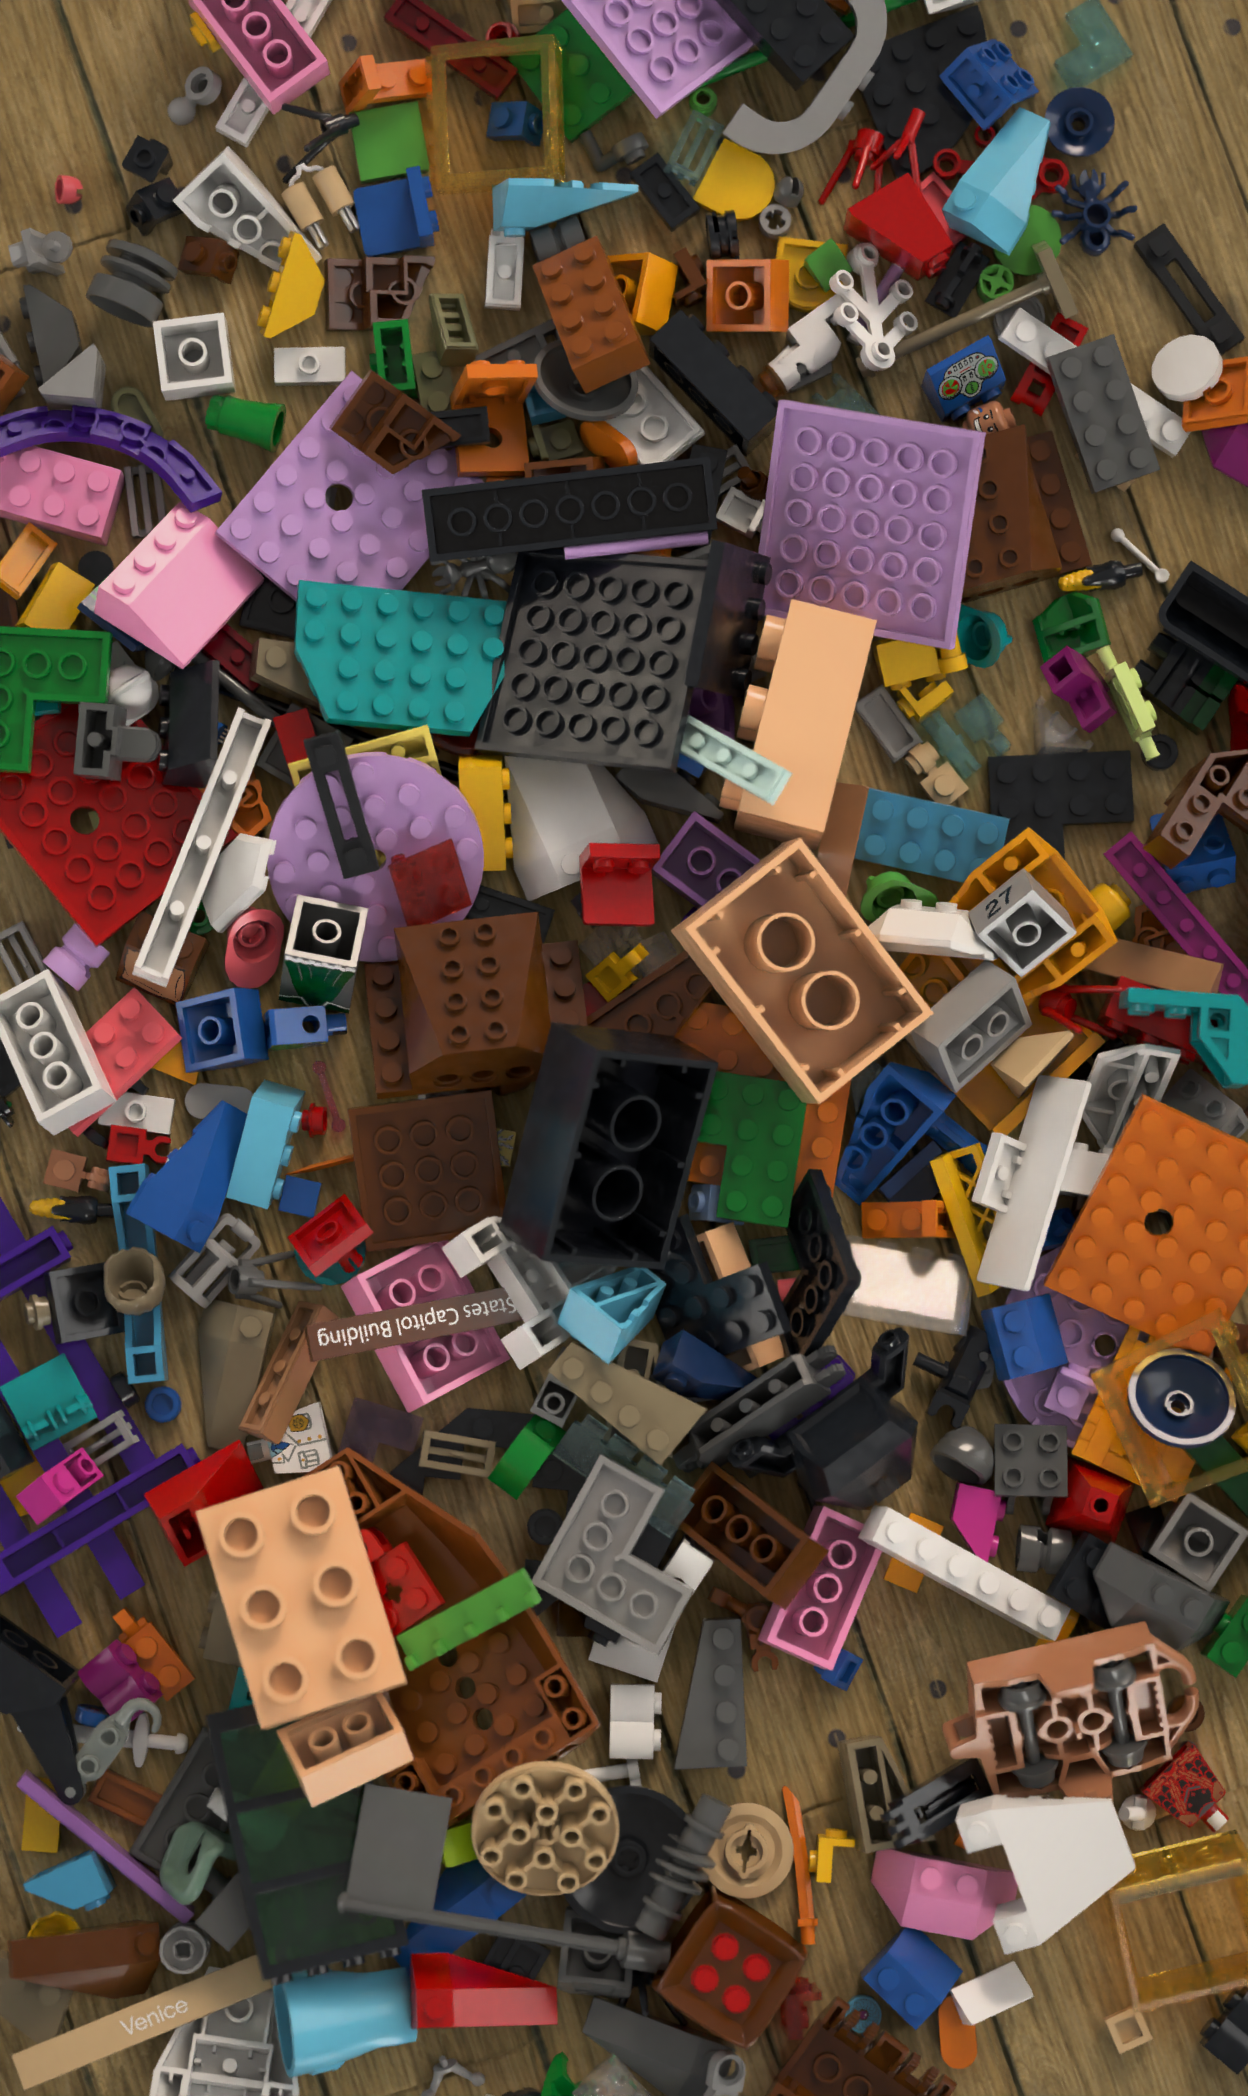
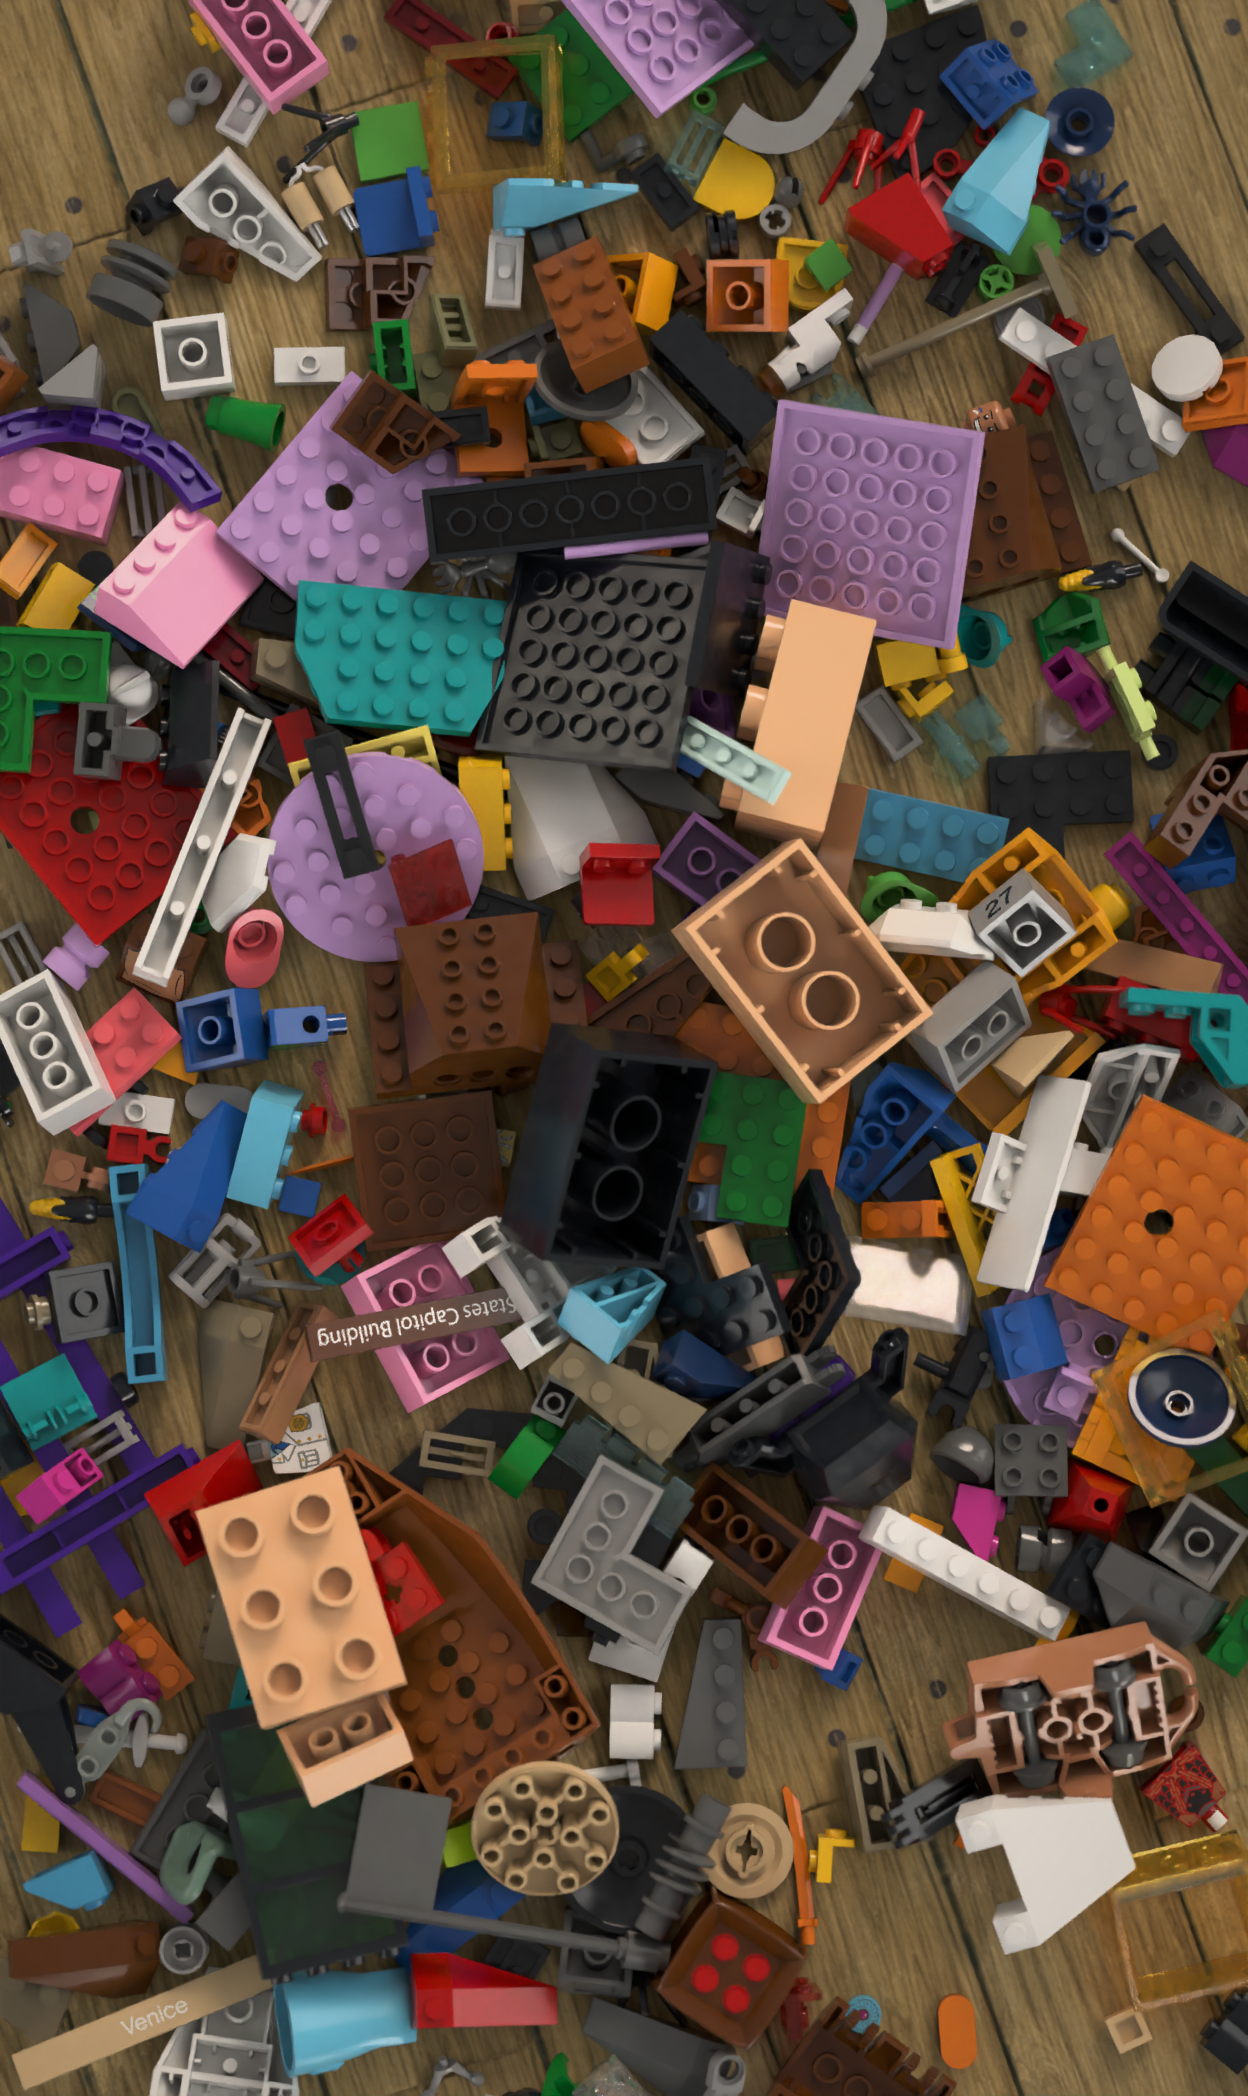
(66, 189): coral hinge -> none
(133, 1281): dark tan hair -> none
(147, 159): black bracket -> none
(163, 1404): blue tile -> none
(293, 288): yellow slope -> none
(322, 953): dark grey slope -> none
(377, 1423): plate -> none
(383, 82): orange bracket -> none
(468, 1618): bright green hinge -> none
(877, 349): white plant -> none
(912, 1975): blue slope -> none
(941, 783): tan plate -> none
(941, 1892): bright pink wedge -> none
(964, 380): slope -> none
(990, 1993): white slope -> none
(1137, 1812): white plate -> none

